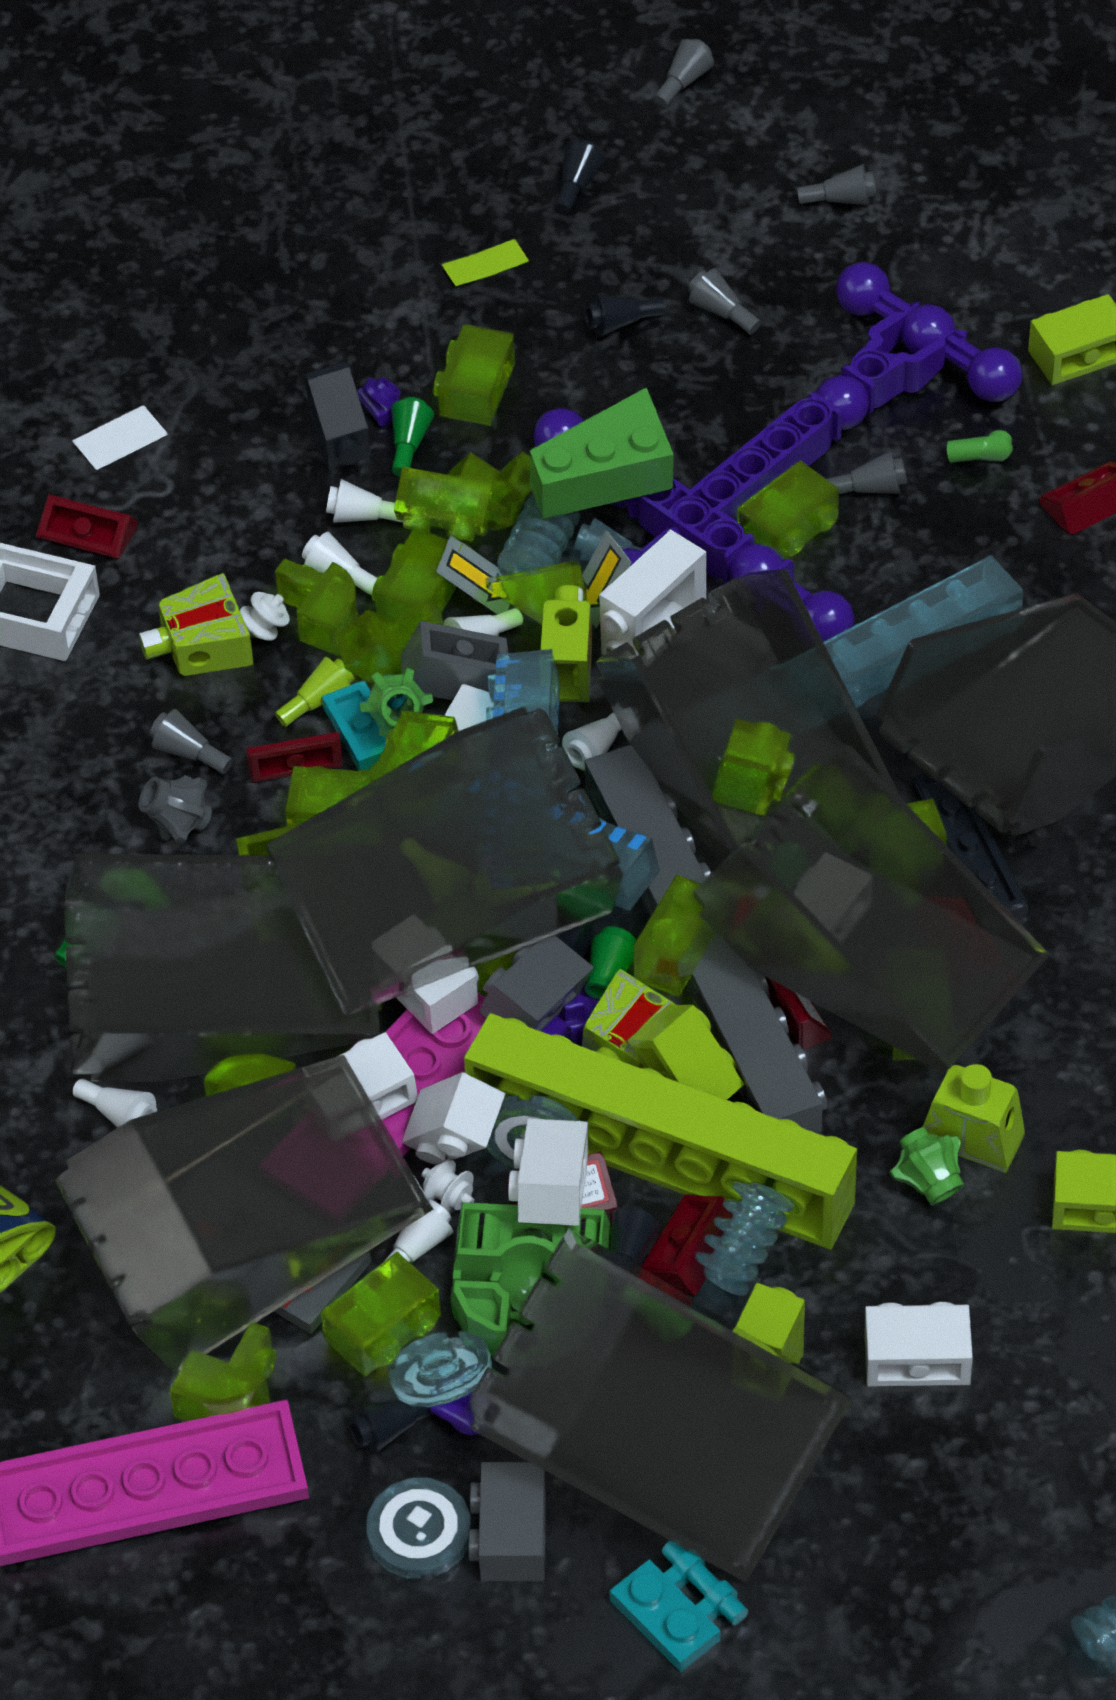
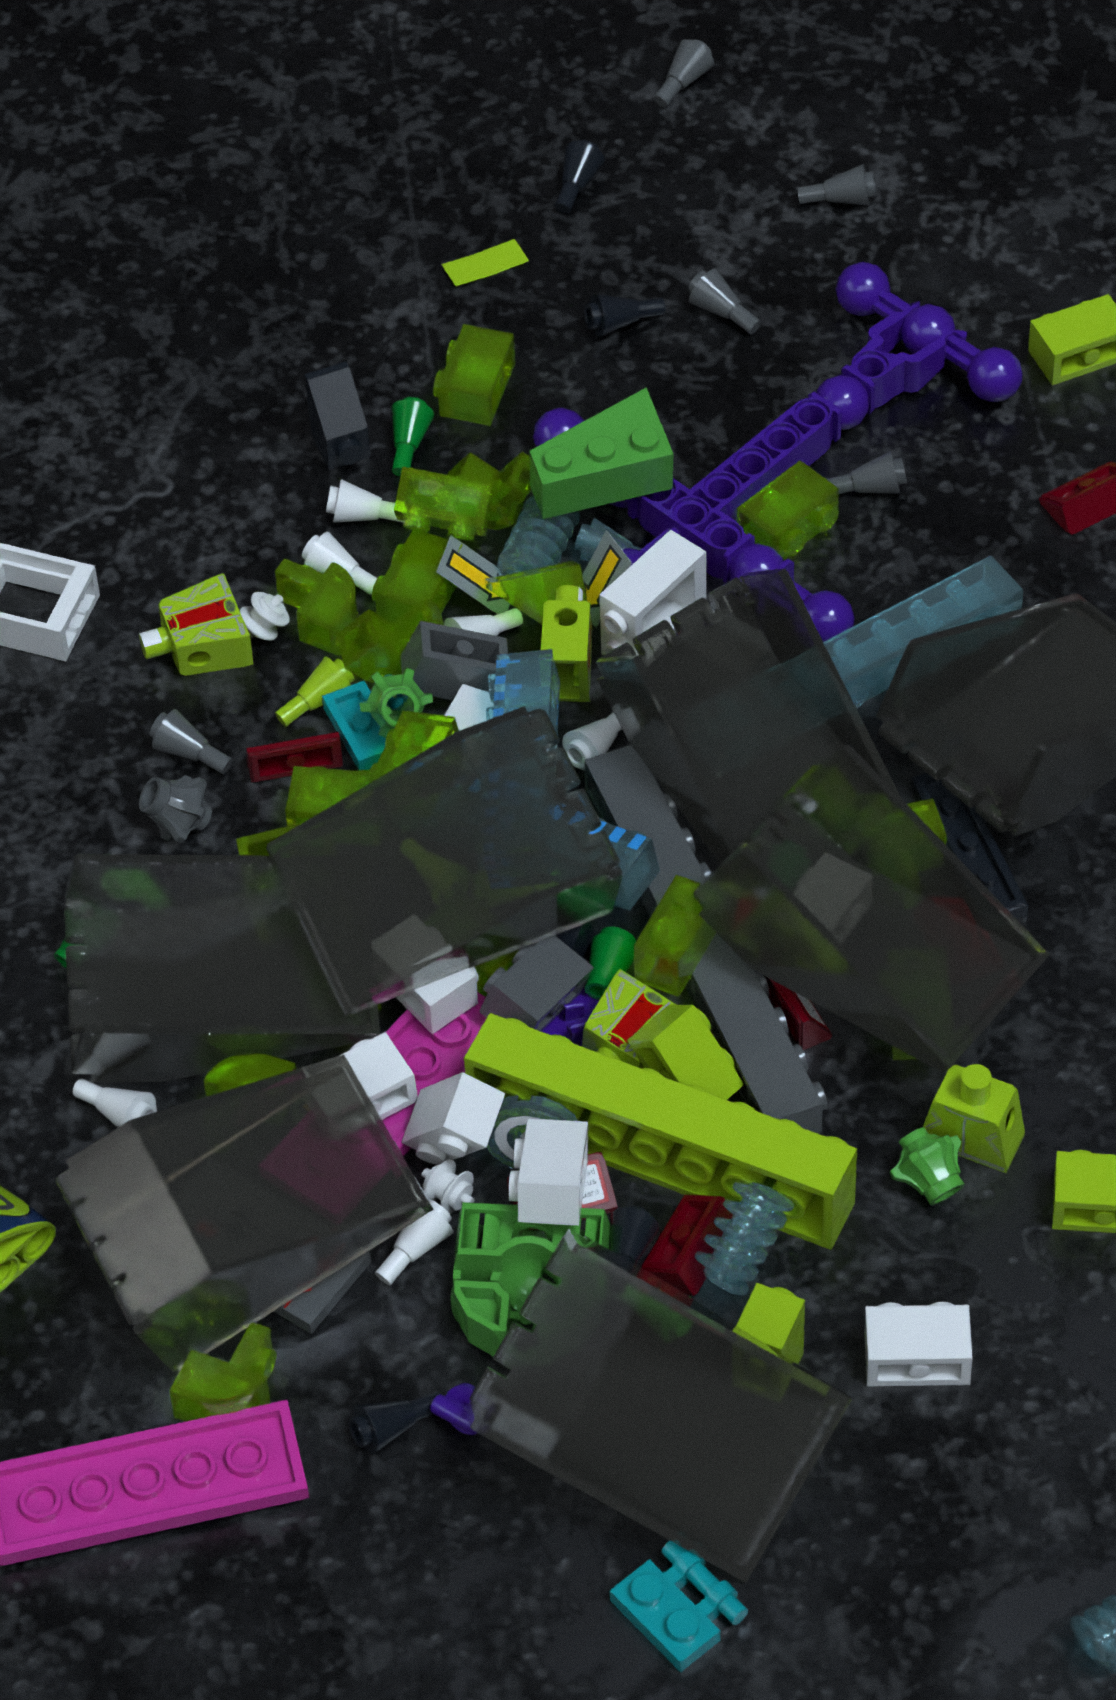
(86, 526): dark red slope -> none
(119, 437): white sticker -> none
(378, 399): dark purple plate -> none
(381, 1314): clear neon green brick -> none
(418, 1527): clear light blue tile -> none
(439, 1369): clear light blue tile -> none
(511, 1522): dark grey brick -> none
(753, 767): clear neon green brick -> none
(987, 448): bright green arm -> none

